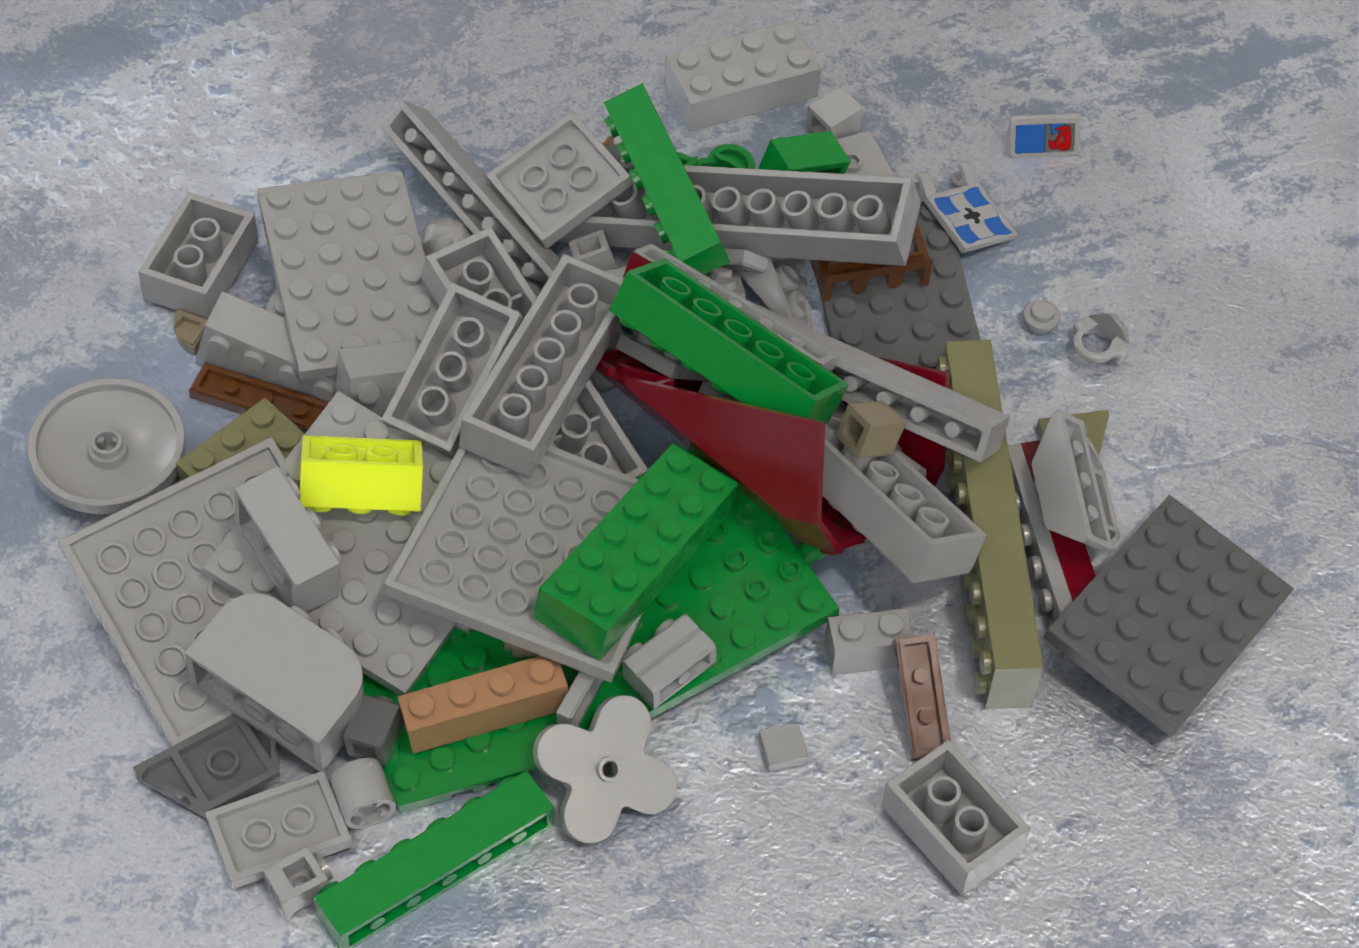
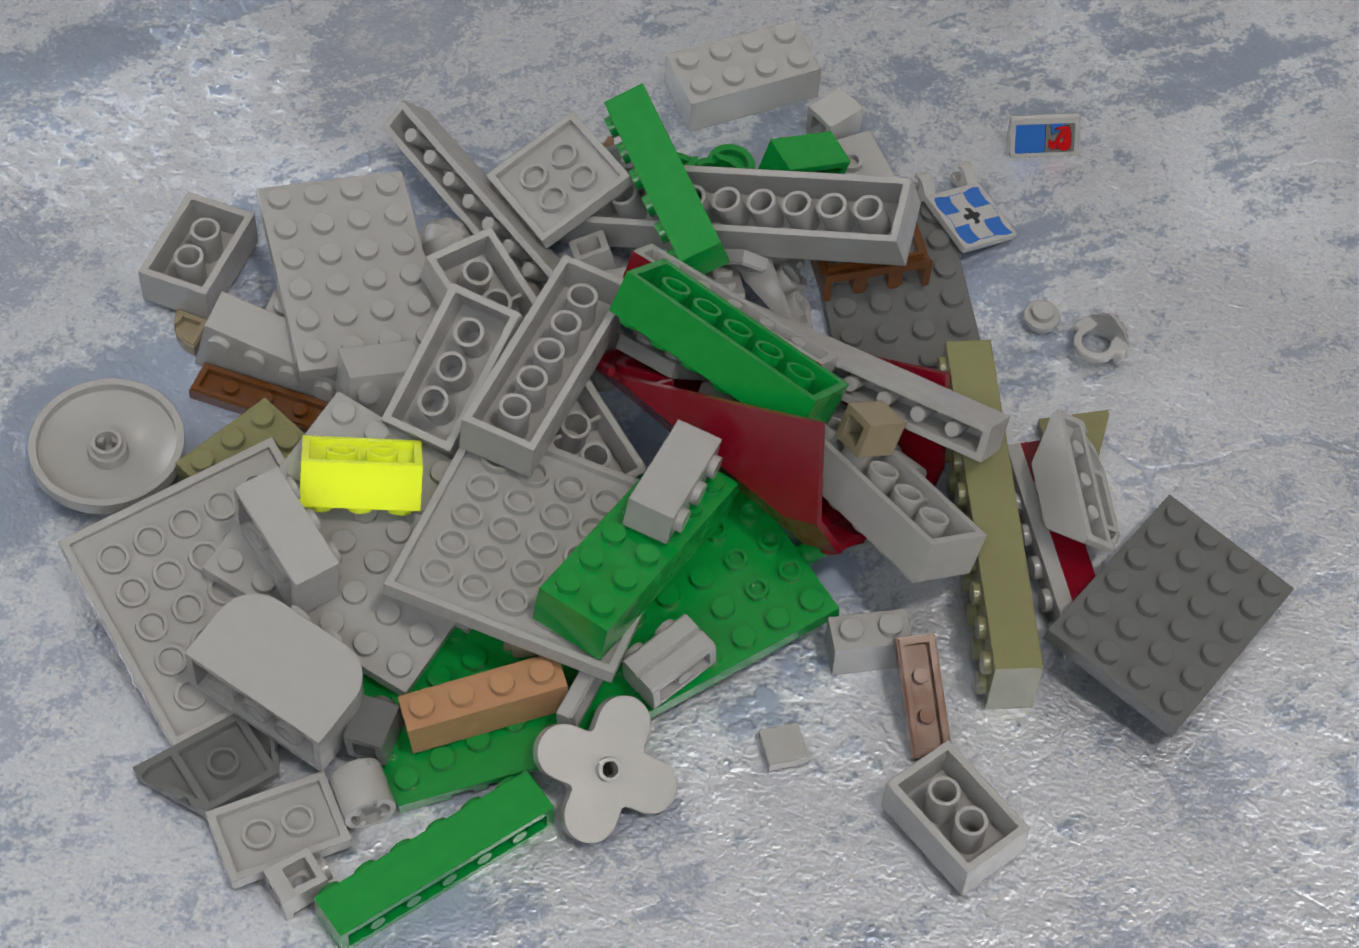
(673, 482): none -> light grey brick

